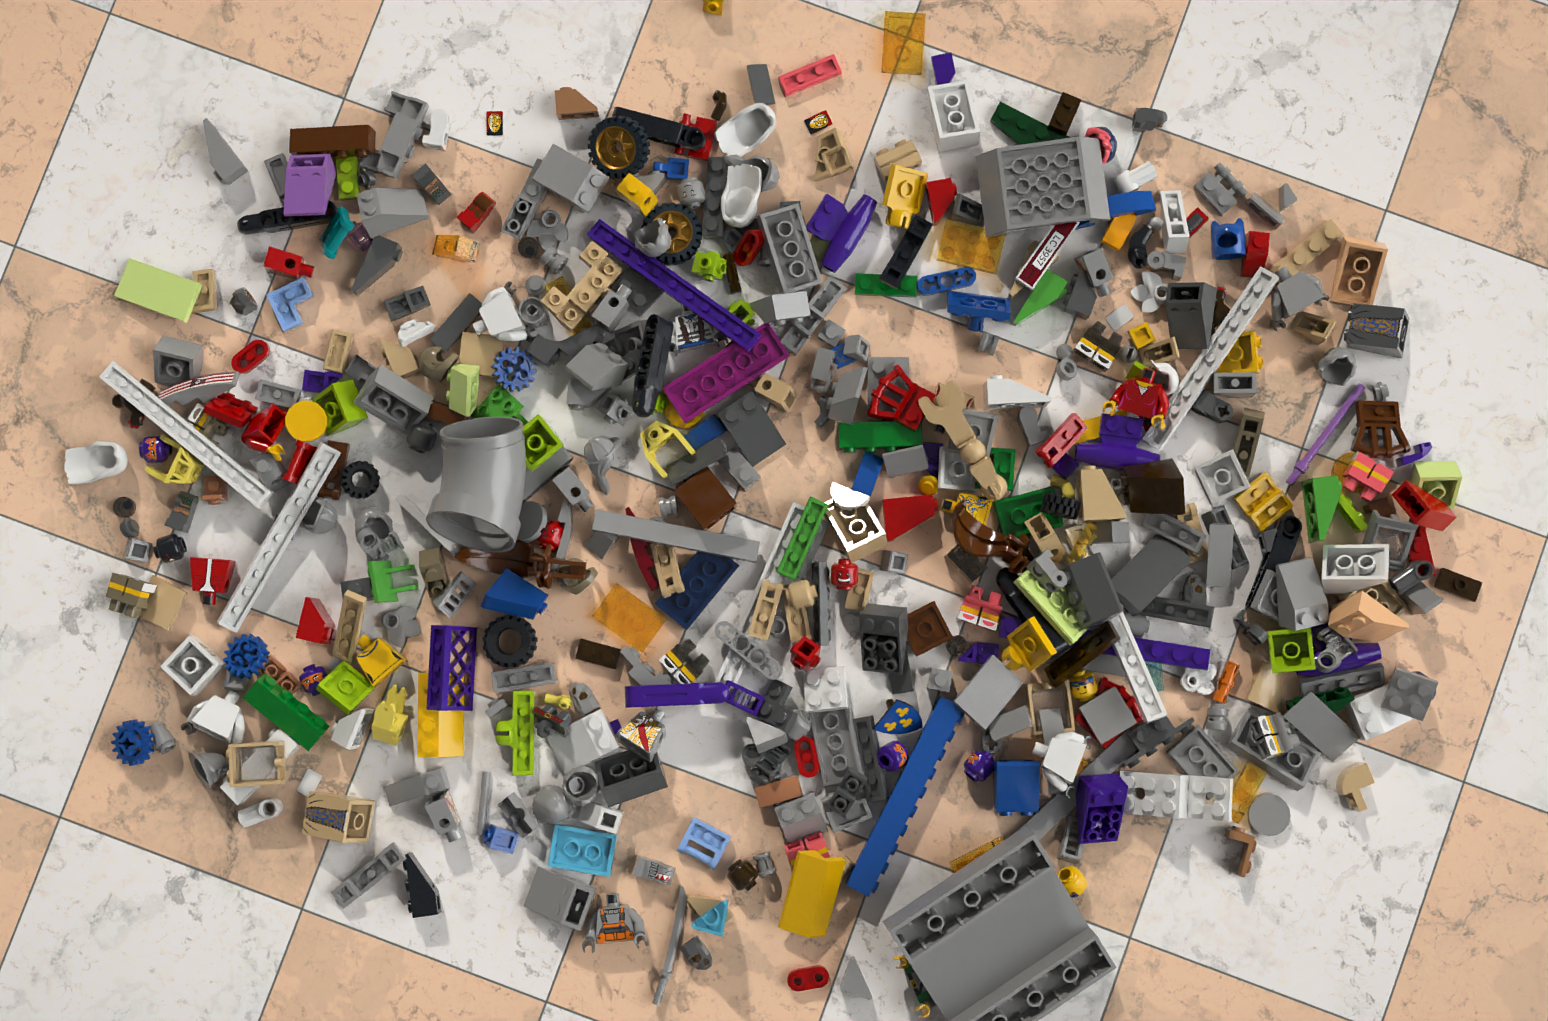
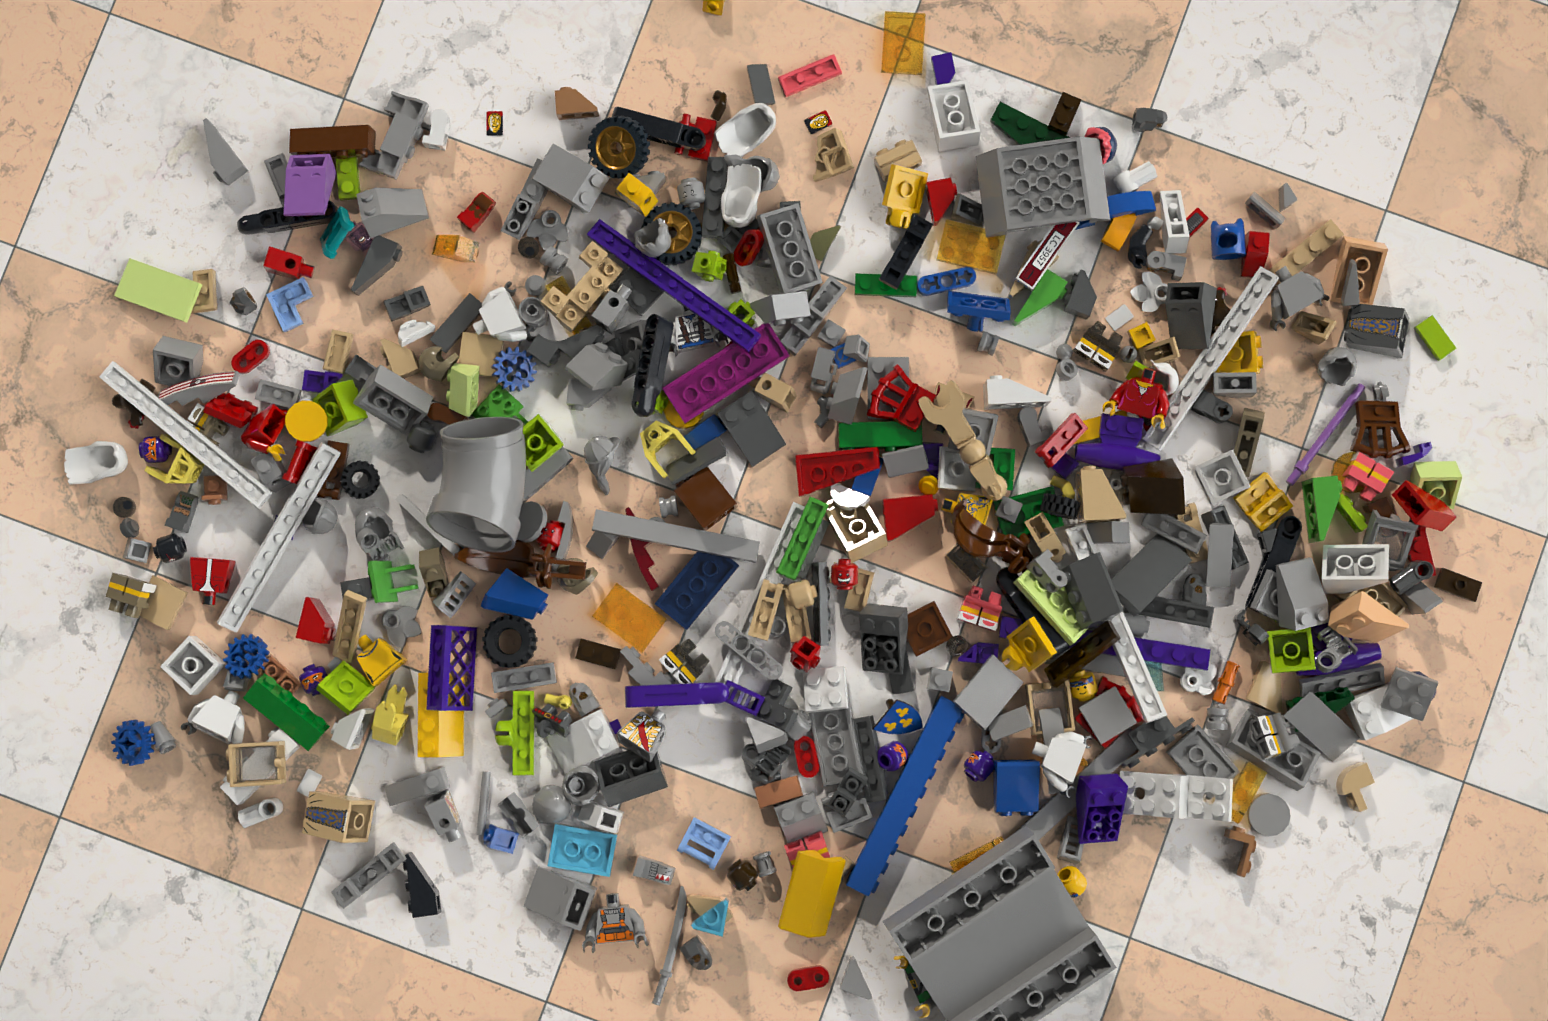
(209, 766): light grey piece -> none
(366, 178): dark grey plate -> none
(431, 184): dark grey leg -> none
(566, 481): light grey torso -> none
(615, 409): light grey brick -> none
(667, 569): tan plate -> none
(675, 168): blue plate -> none
(739, 469): light grey slope -> none
(830, 468): none -> red wing
(840, 227): dark purple plate -> none
(894, 562): light grey slope -> none
(1008, 509): none -> light grey plate
(1086, 537): clear yellow piece -> none
(1096, 262): light grey torso -> none
(1216, 193): light grey plate -> none
(1350, 292): none -> light grey slope
(1435, 338): none -> lime tile

